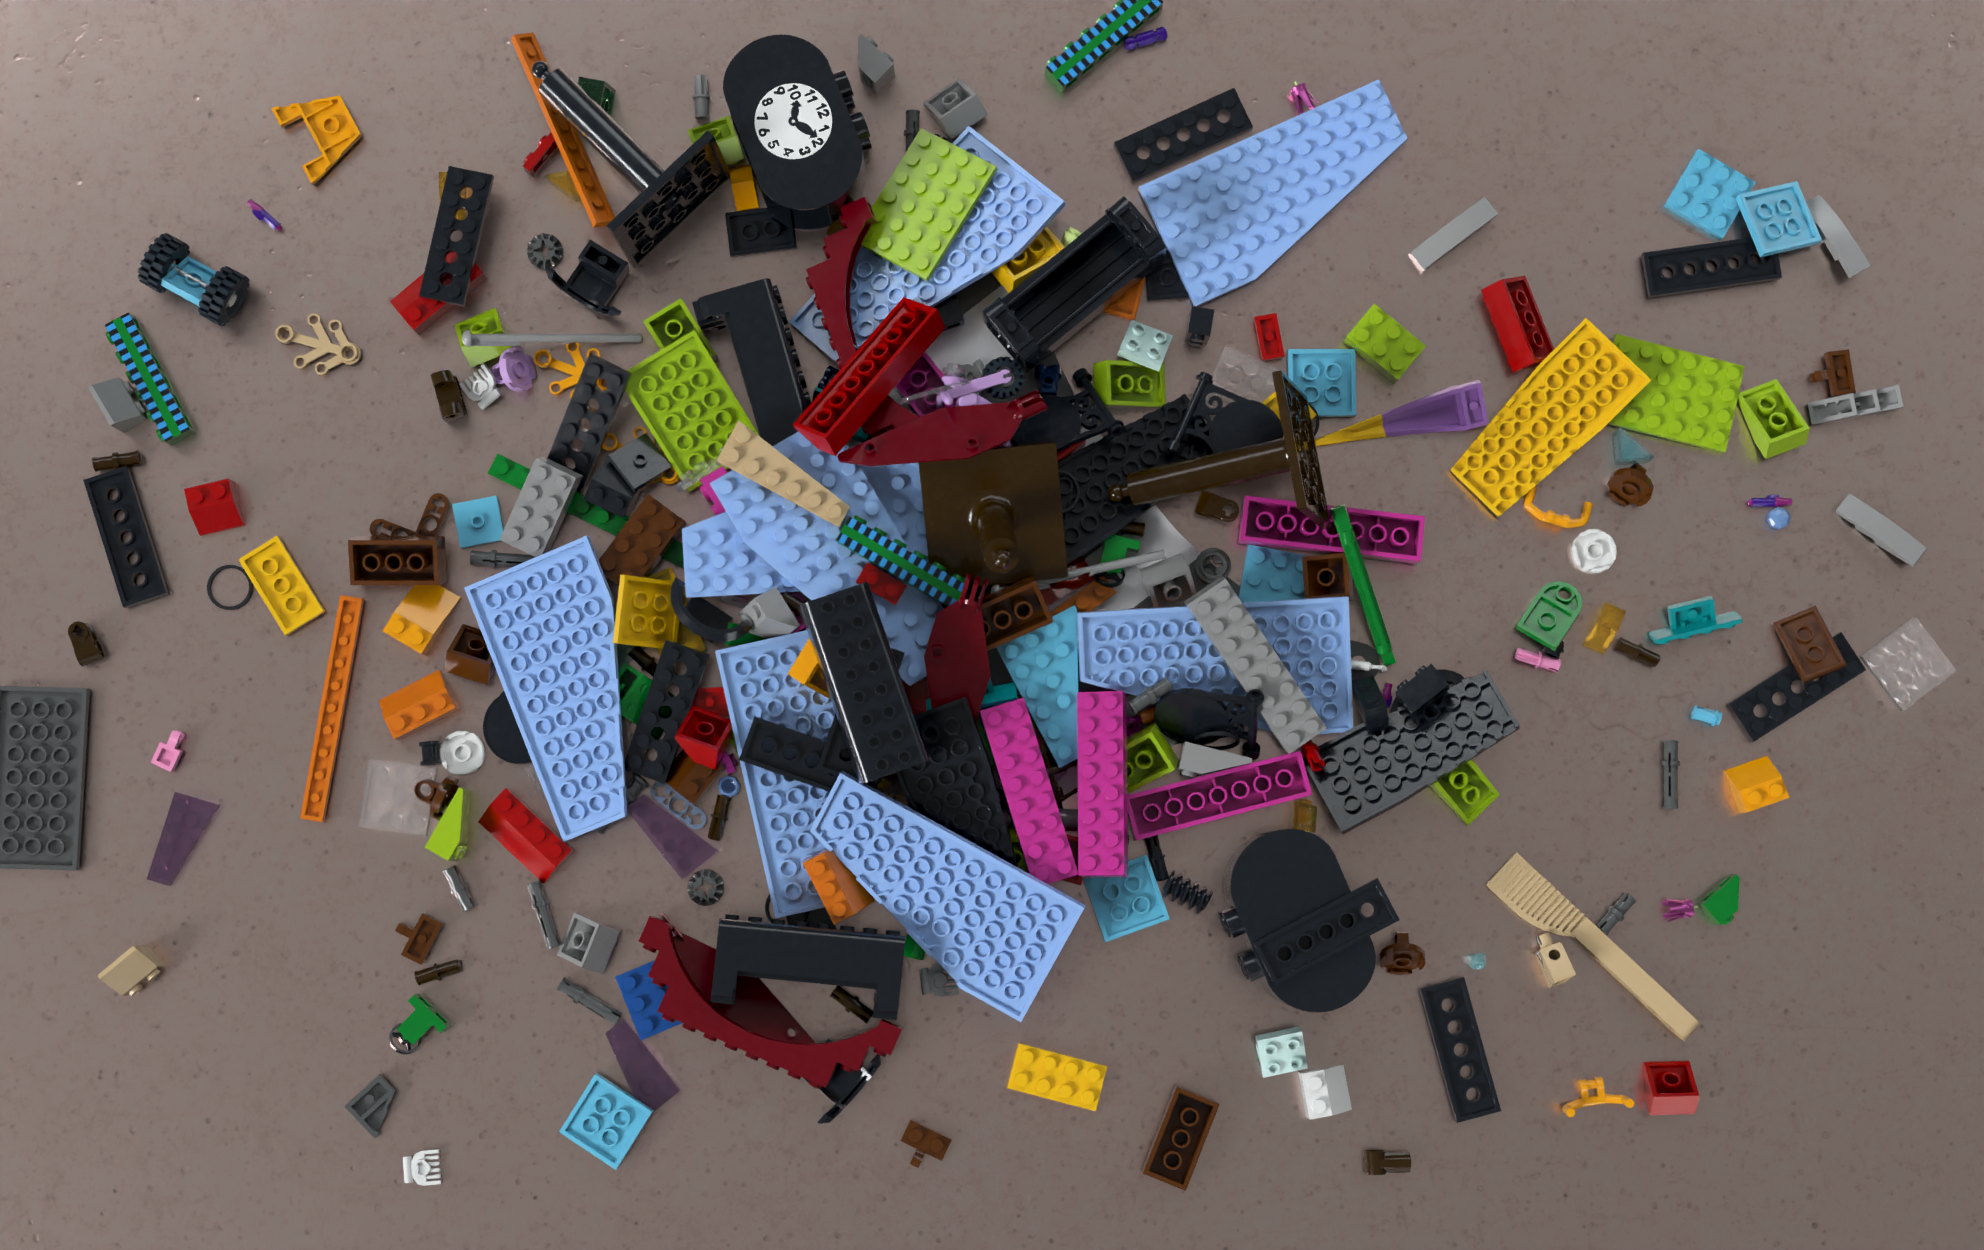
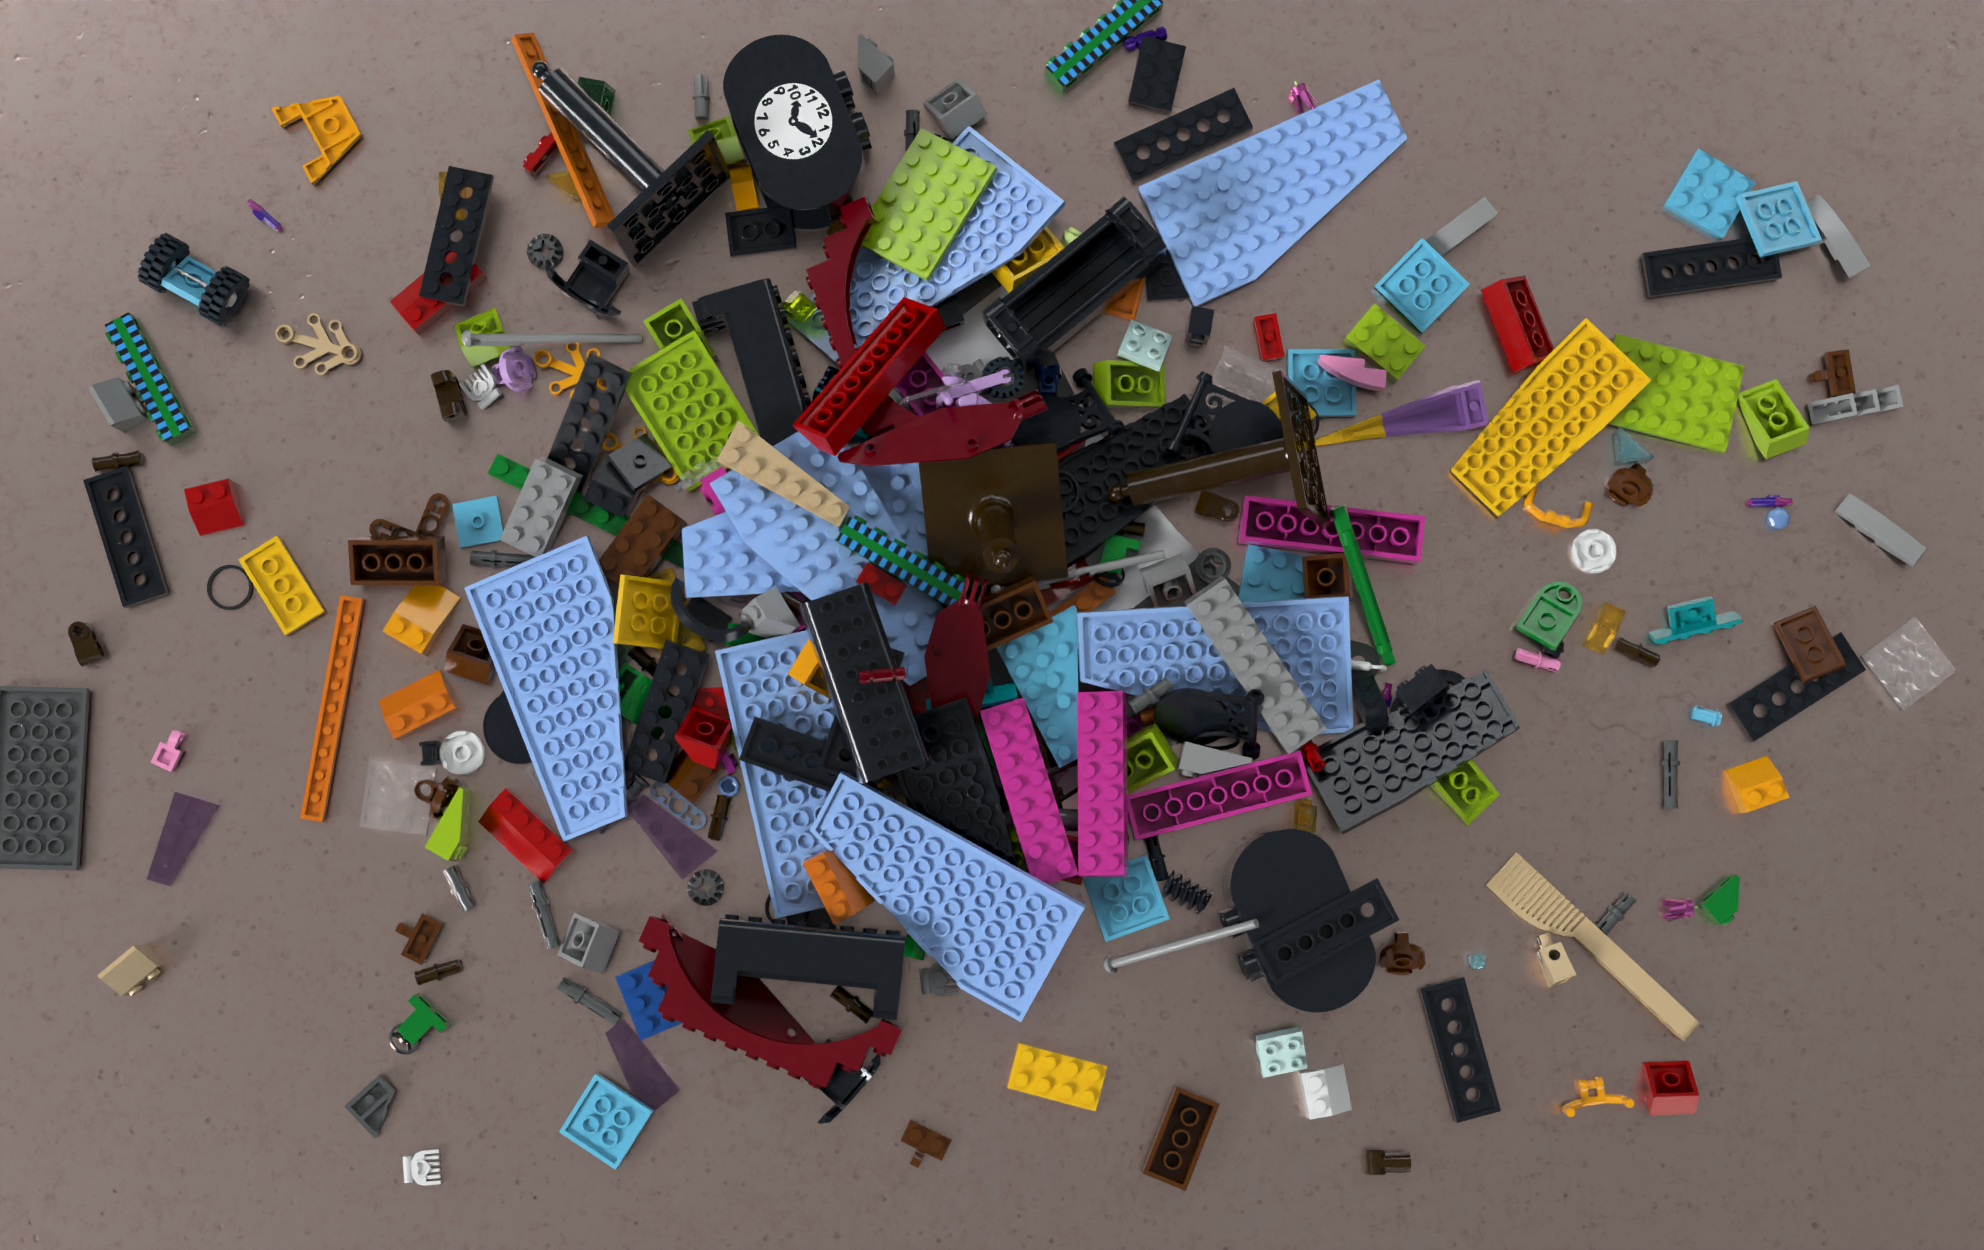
(798, 307): none -> clear neon green brick
(882, 675): none -> dark red axle
(1112, 964): none -> light grey bar
(1156, 74): none -> black plate
(1353, 372): none -> bright pink slope
(1422, 285): none -> medium azure plate

